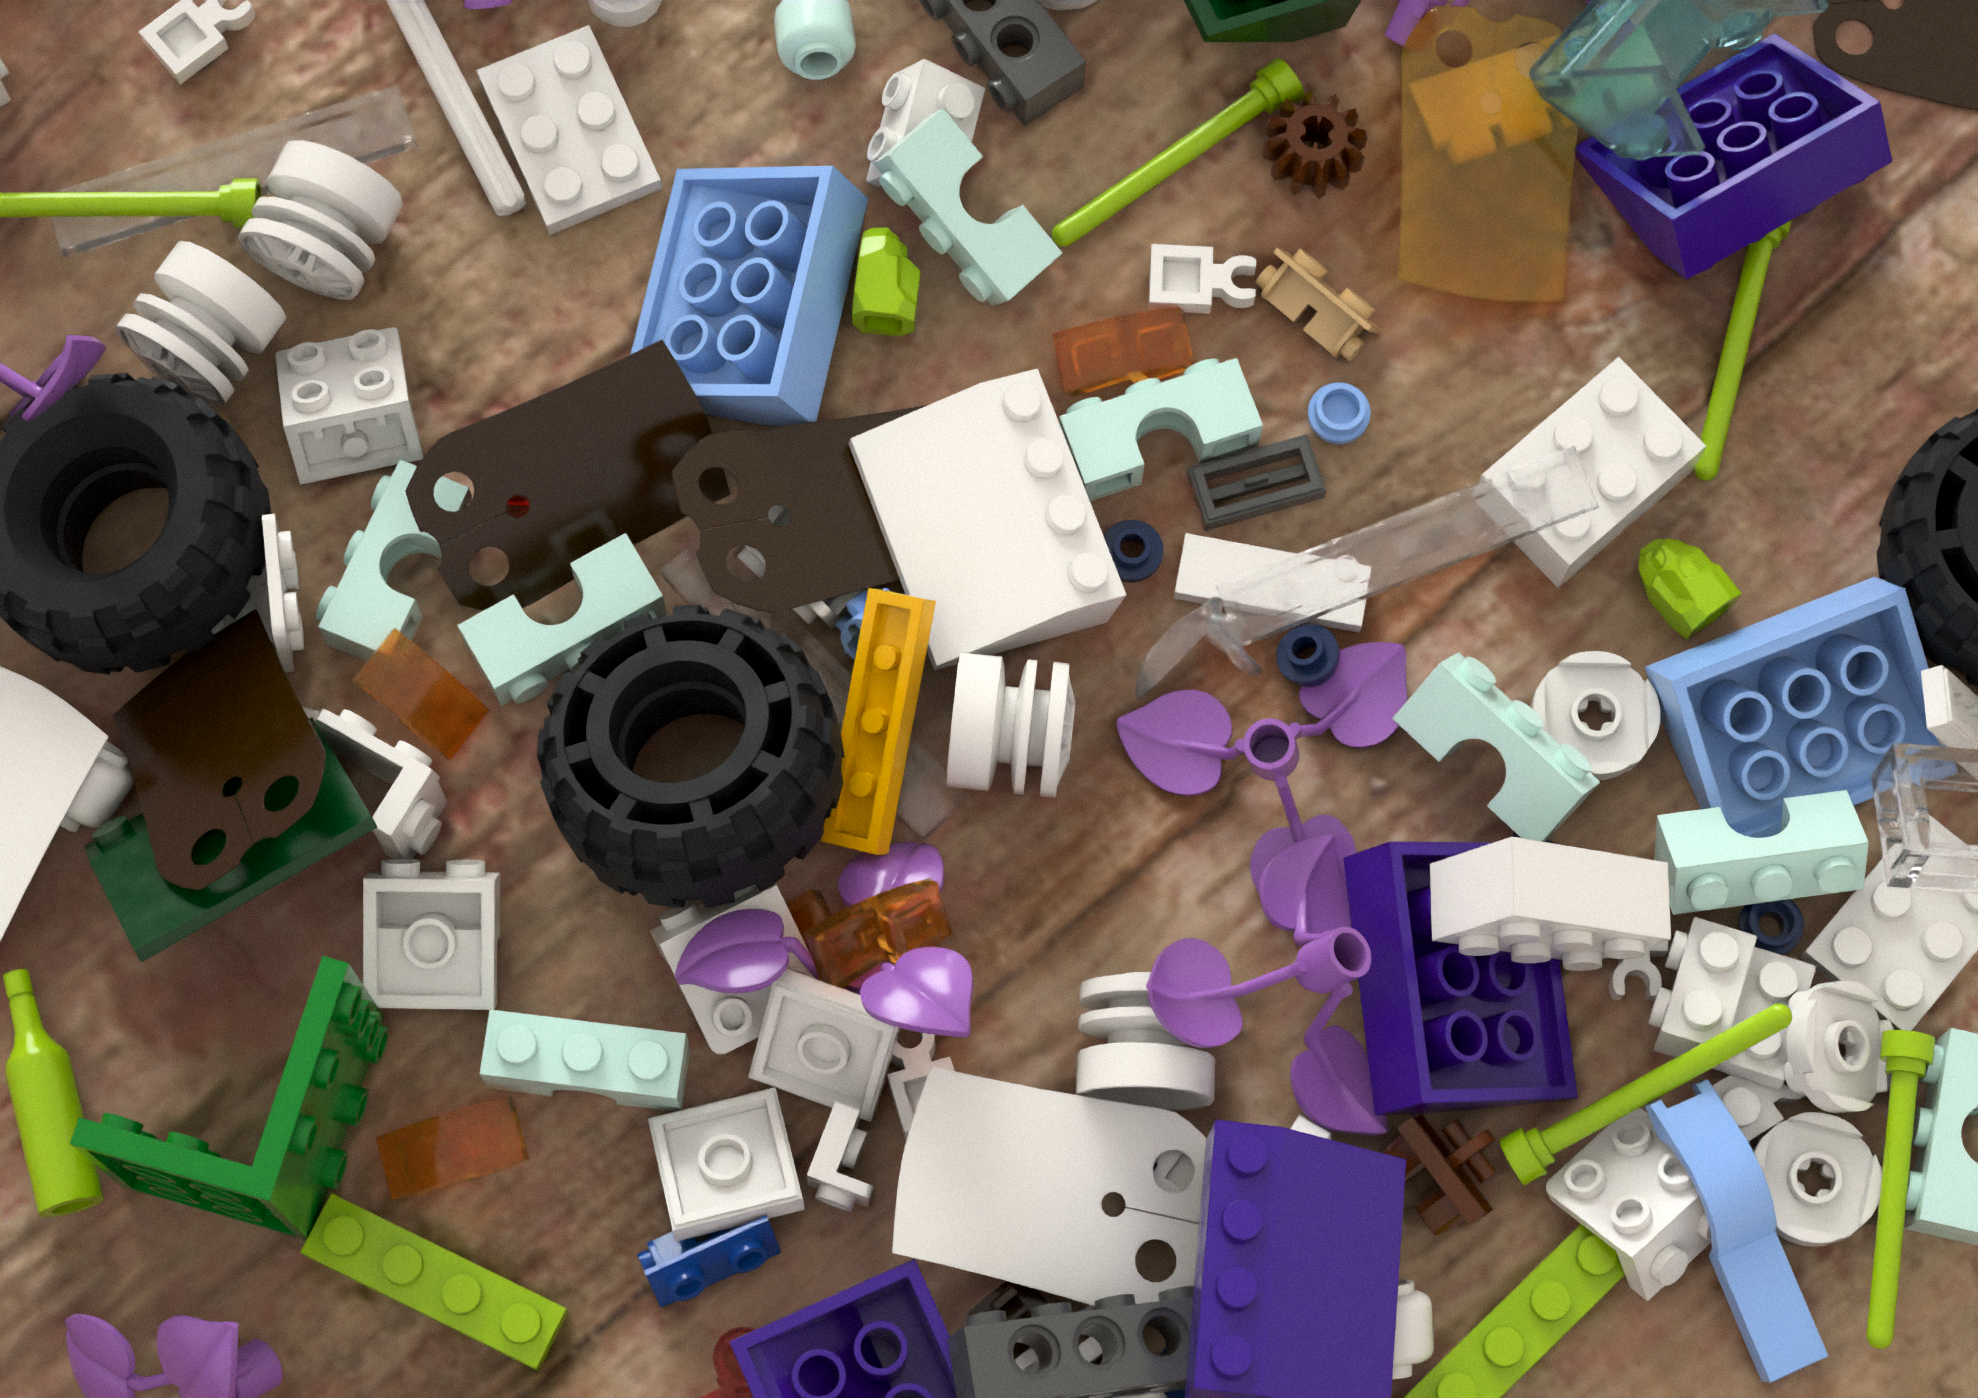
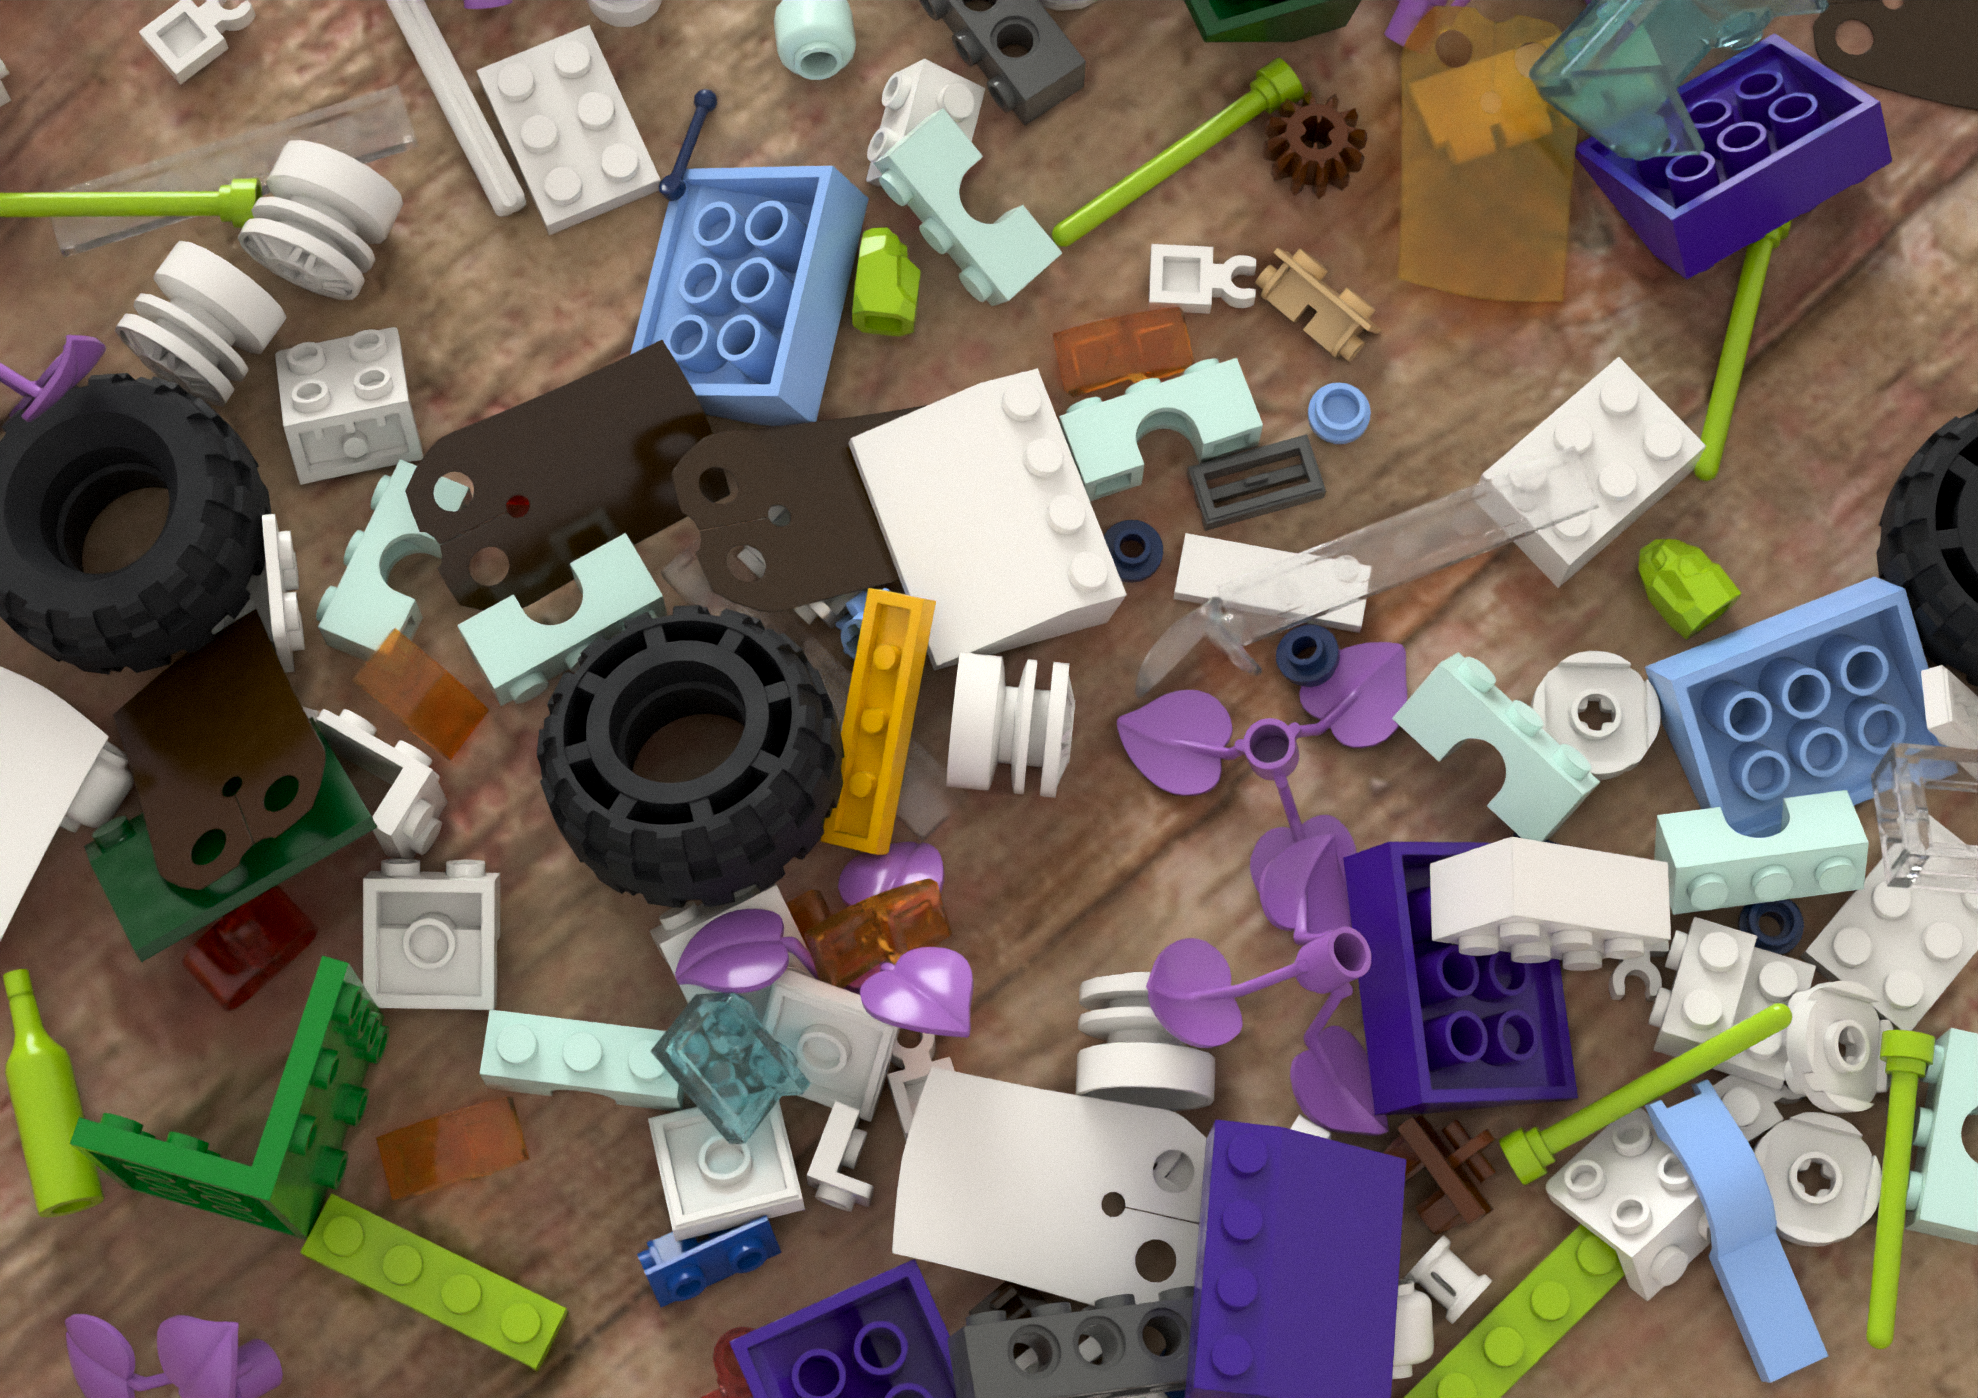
(249, 947): none -> clear red beam
(672, 185): none -> dark blue hinge
(728, 1063): none -> clear light blue bracket
(1448, 1279): none -> white bush

